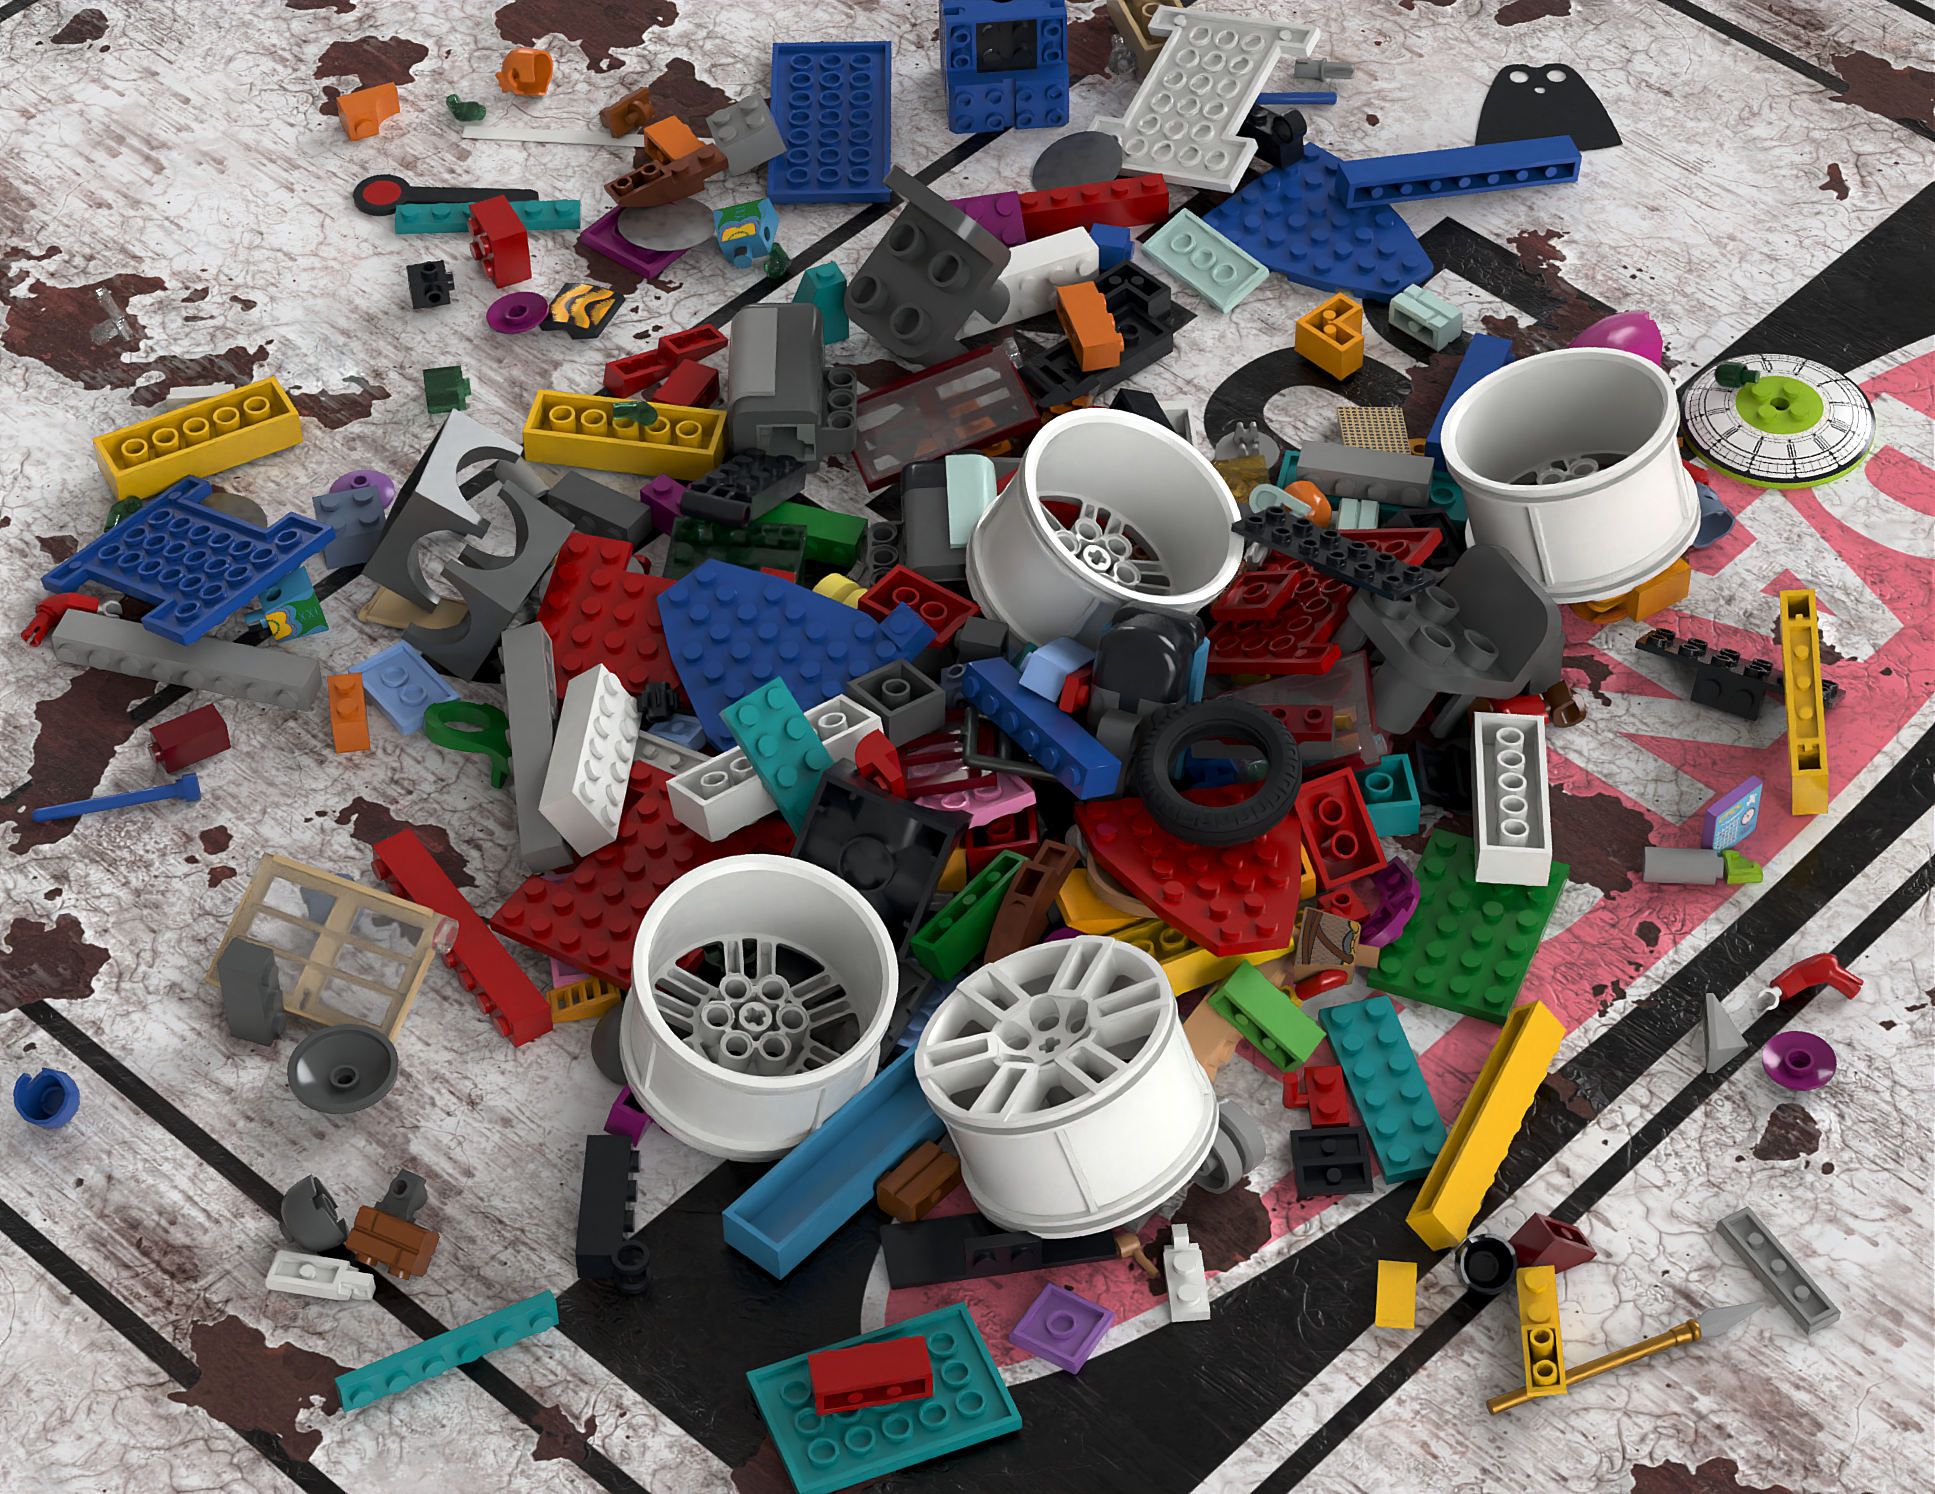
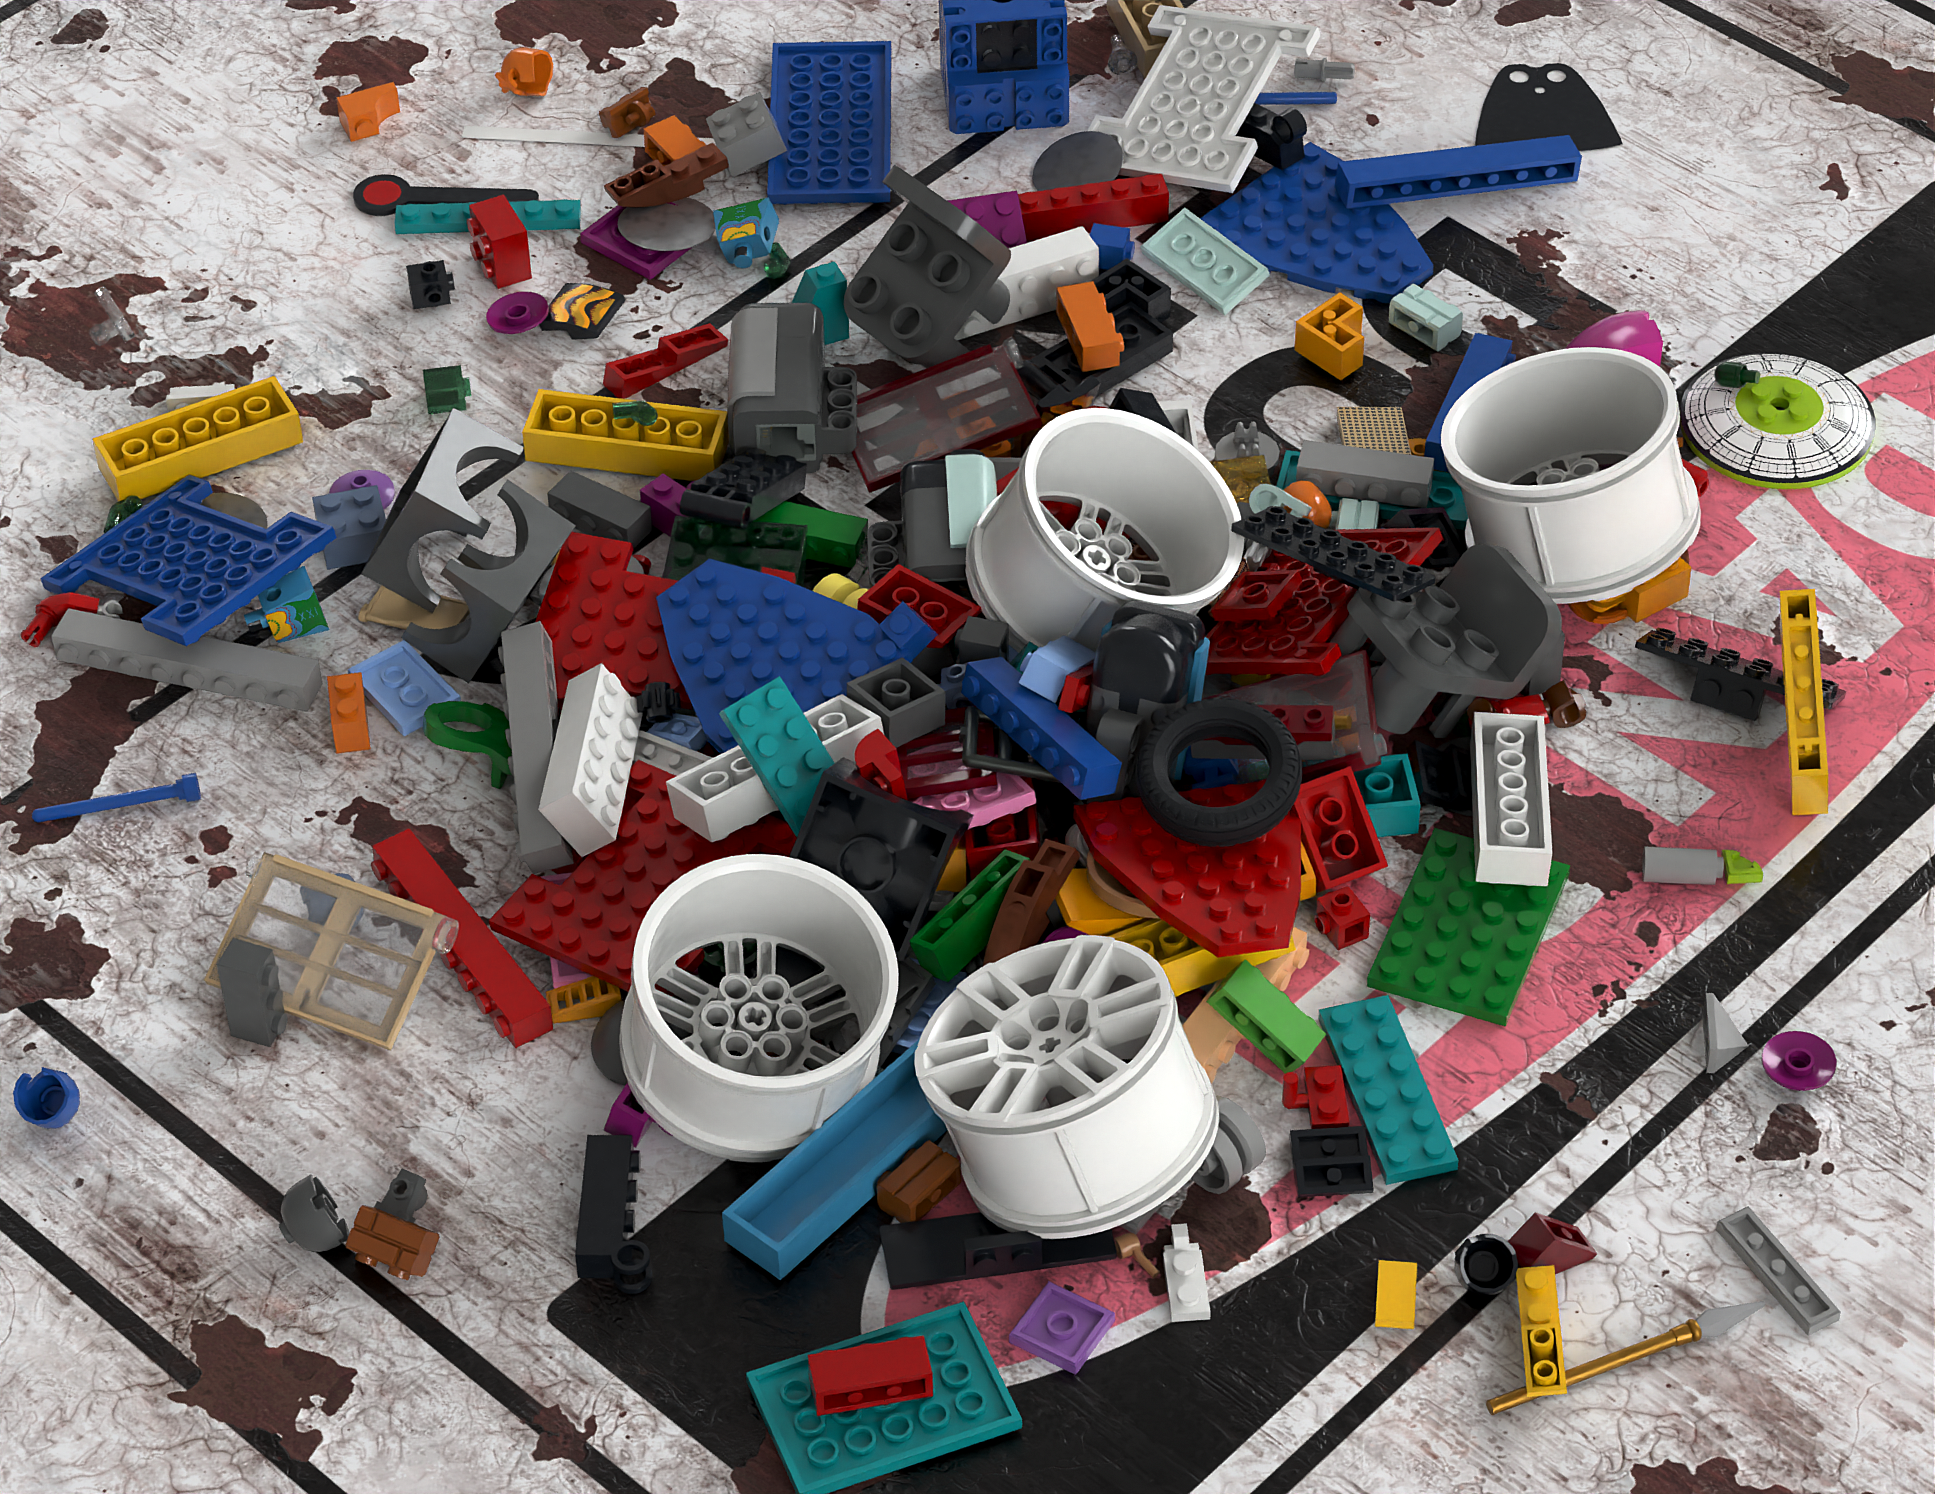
(189, 738): dark red brick -> none
(318, 1277): white hinge -> none
(343, 1069): dark grey dish -> none
(446, 1351): teal plate -> none
(465, 111): clear green arm -> none
(524, 477): light grey brick -> none
(689, 386): red brick -> none
(1327, 953): torso -> none
(1398, 902): magenta plate -> none
(1486, 1126): yellow brick -> none
(1713, 523): sand blue helmet -> none
(1732, 816): tile -> none
(1809, 972): red arm -> none

